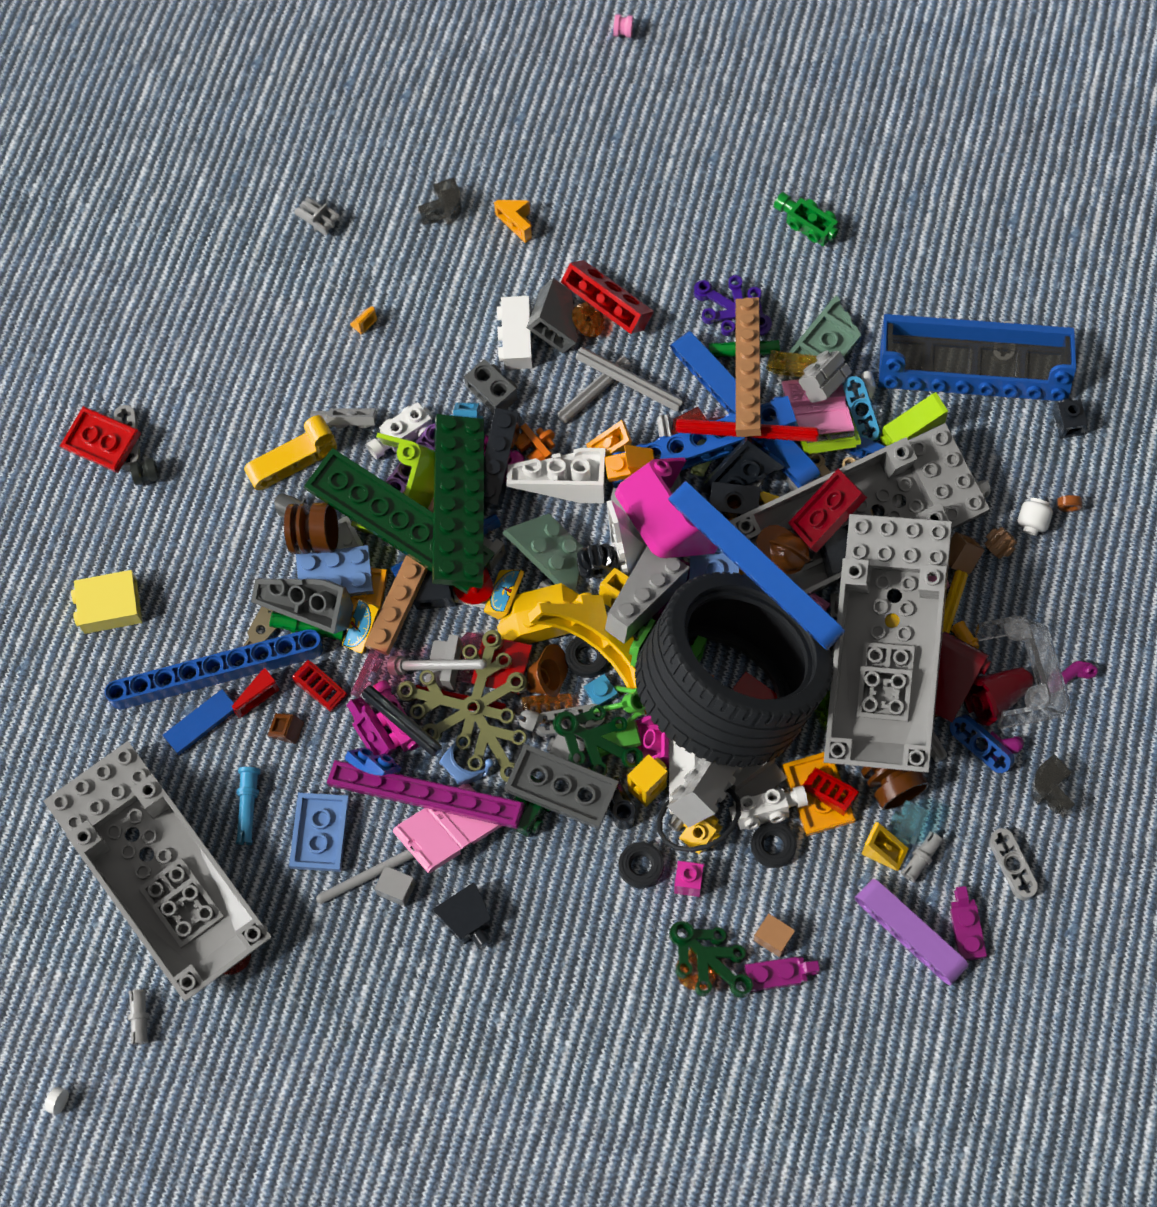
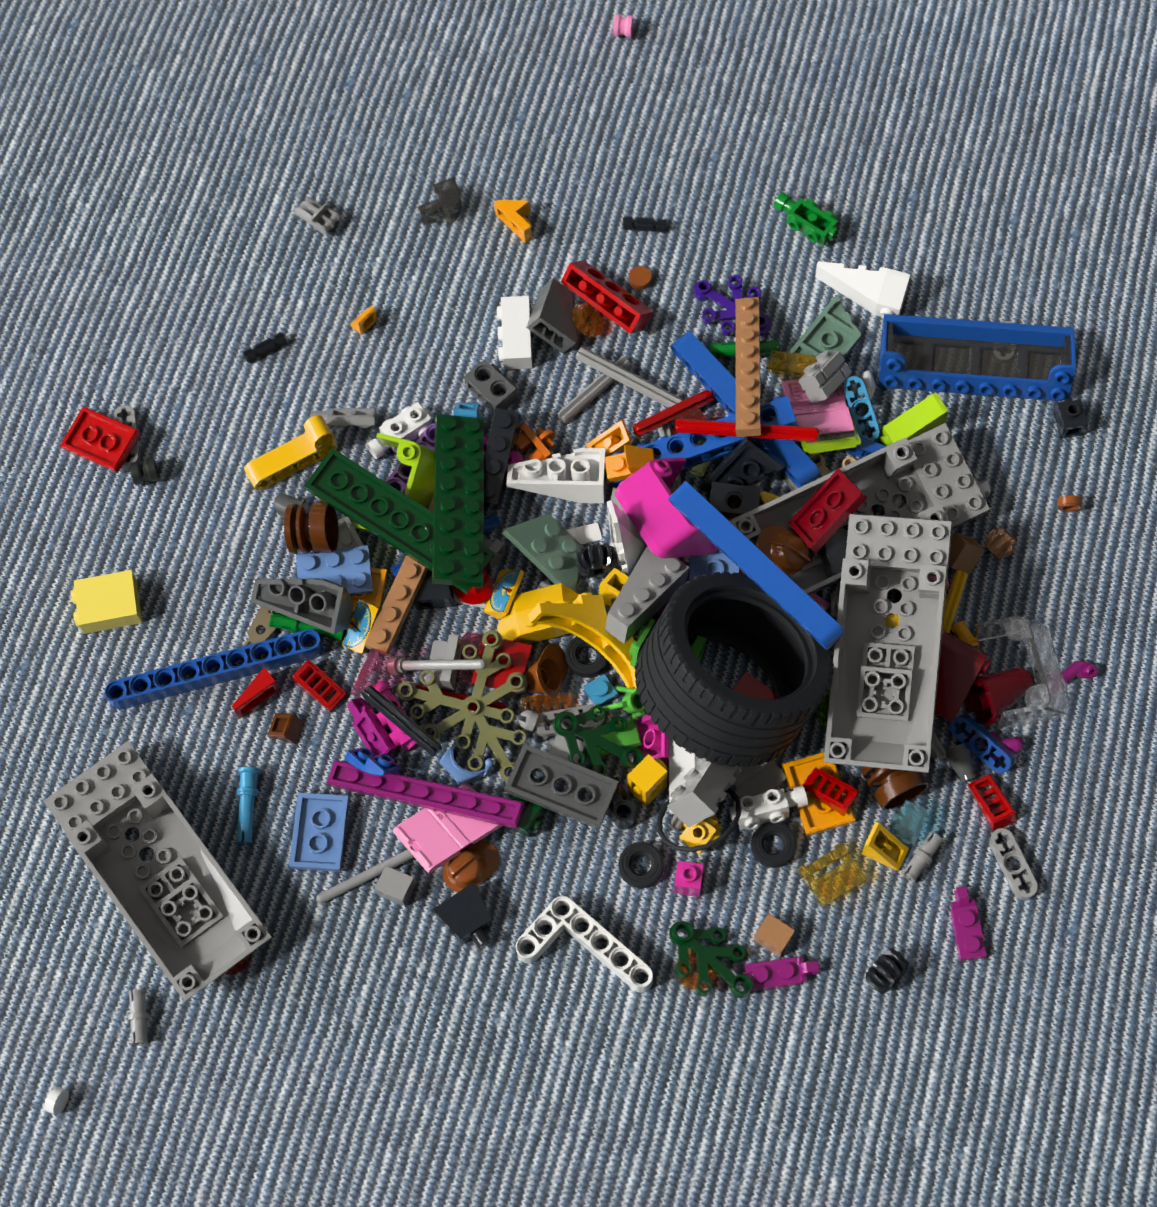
(199, 722): blue tile -> none
(265, 347): none -> black axle
(473, 865): none -> dark orange piece
(586, 533): none -> white sticker
(586, 939): none -> white beam
(640, 278): none -> dark orange tile
(644, 224): none -> black axle
(667, 415): none -> red axle
(837, 881): none -> clear yellow plate
(876, 291): none -> white wedge
(887, 971): none -> black gear
(911, 932): medium lavender beam -> none
(961, 762): none -> dark grey cone
(996, 818): none -> red slope
(1035, 516): white head -> none
(1047, 783): clear smoke brick -> none

